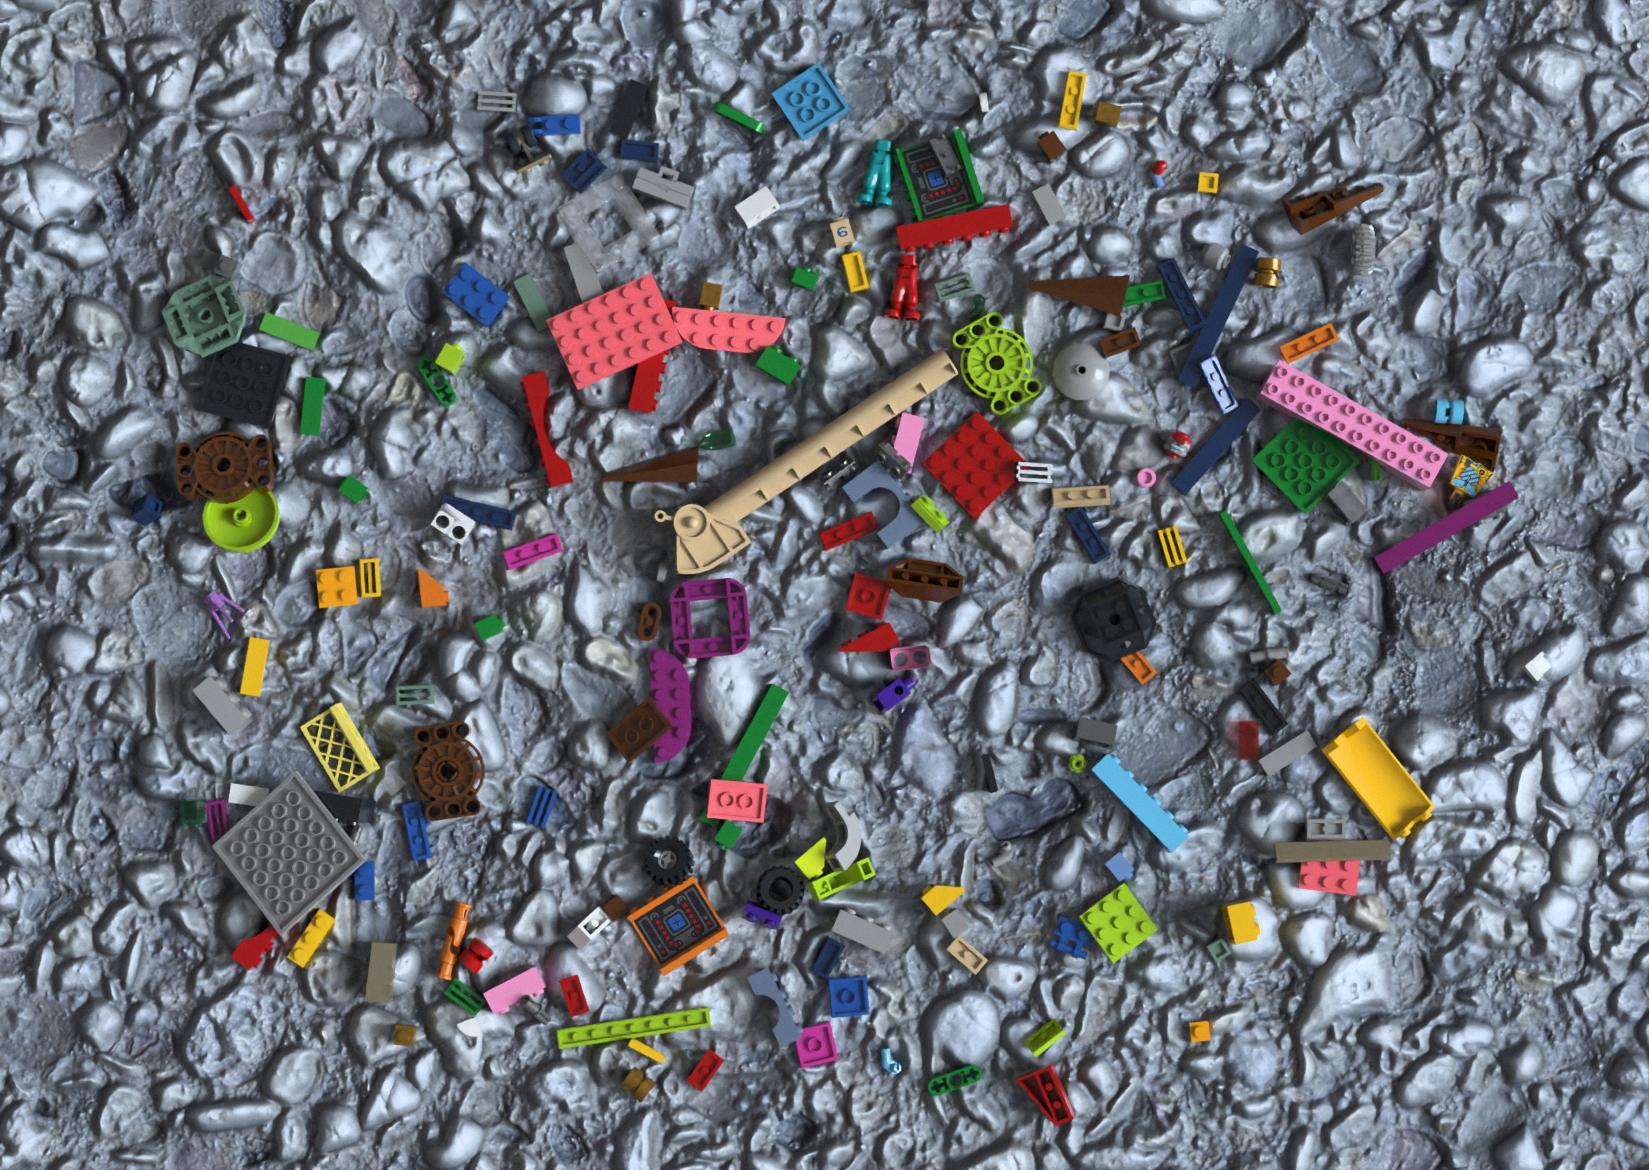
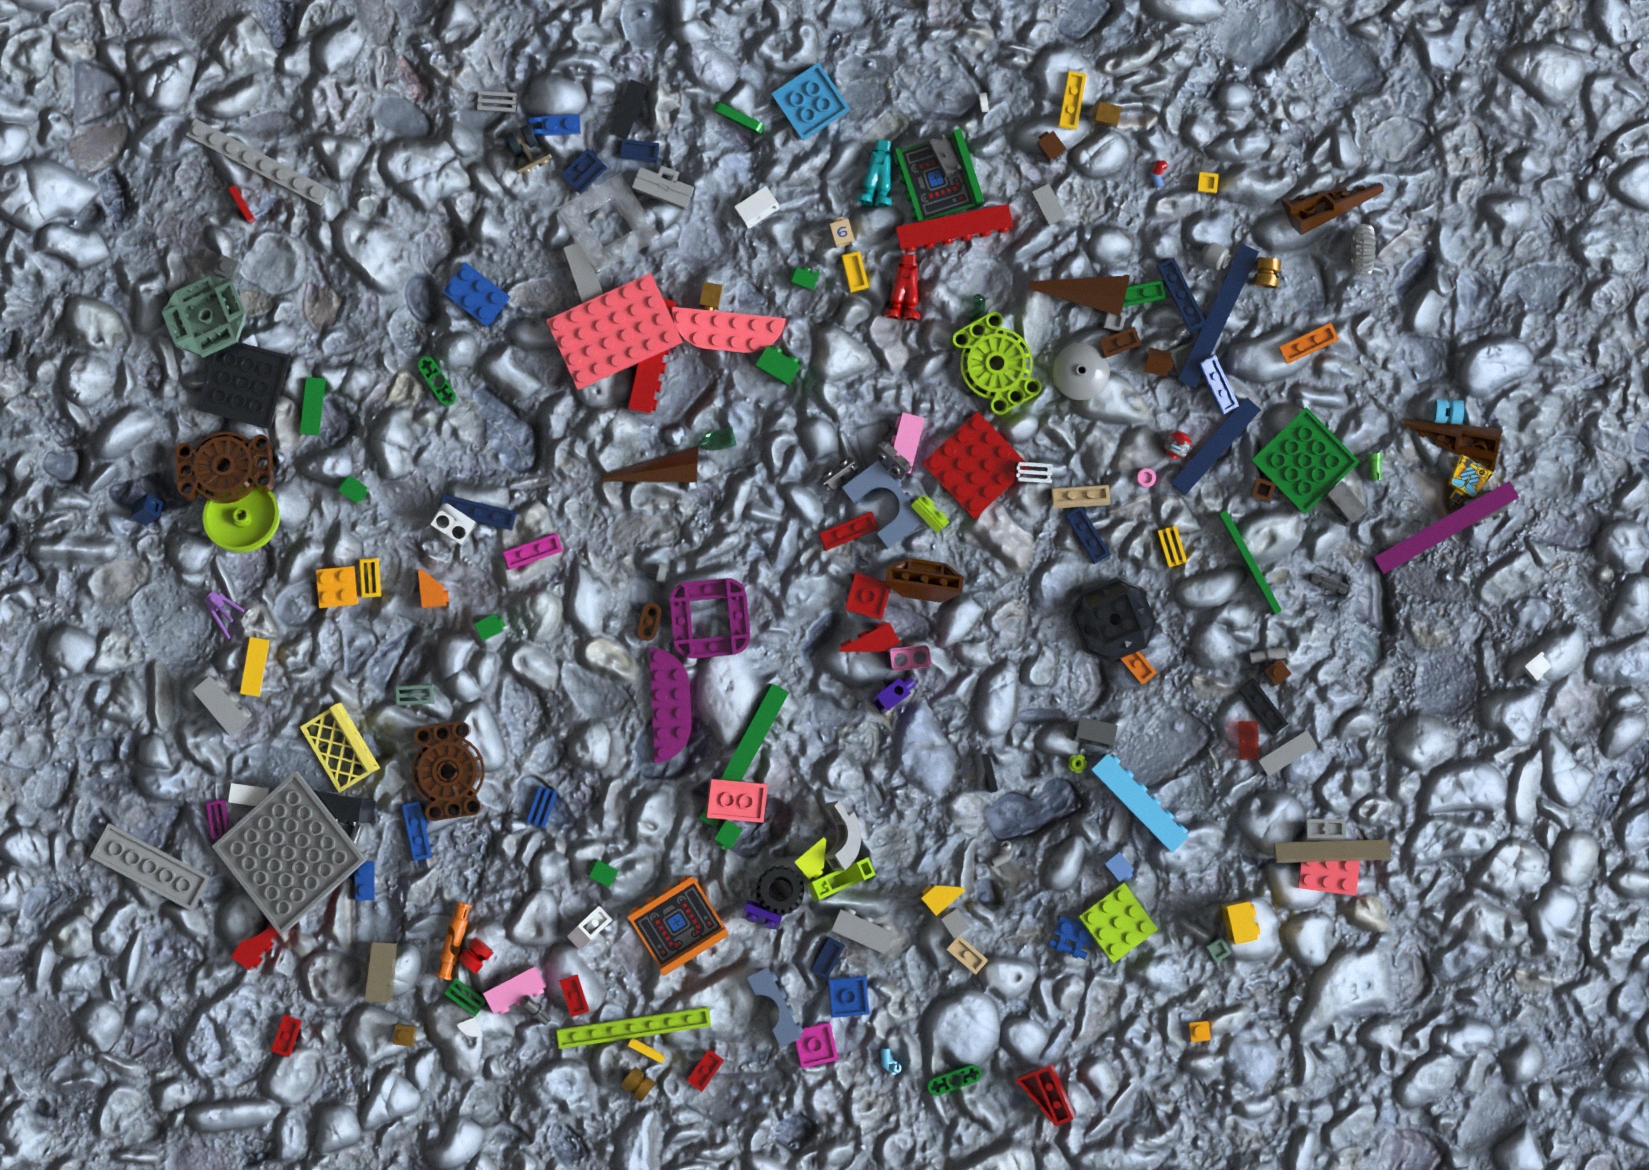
(150, 866): none -> light grey plate
(193, 812): clear green brick -> none
(258, 162): none -> light grey plate
(286, 1035): none -> red plate
(289, 331): bright green tile -> none
(311, 938): yellow plate -> none
(451, 358): lime brick -> none
(533, 302): sand green tile -> none
(537, 391): red arch -> none
(603, 873): none -> green brick
(616, 908): reddish brown tile -> none
(639, 730): reddish brown plate -> none
(668, 852): black wheel -> none
(712, 532): tan piece -> none
(957, 294): sand green tile -> none
(1045, 1037): lime plate -> none
(1158, 362): none -> reddish brown brick
(1262, 490): none -> reddish brown brick
(1328, 410): bright pink arch -> none
(1378, 779): yellow cylinder -> none

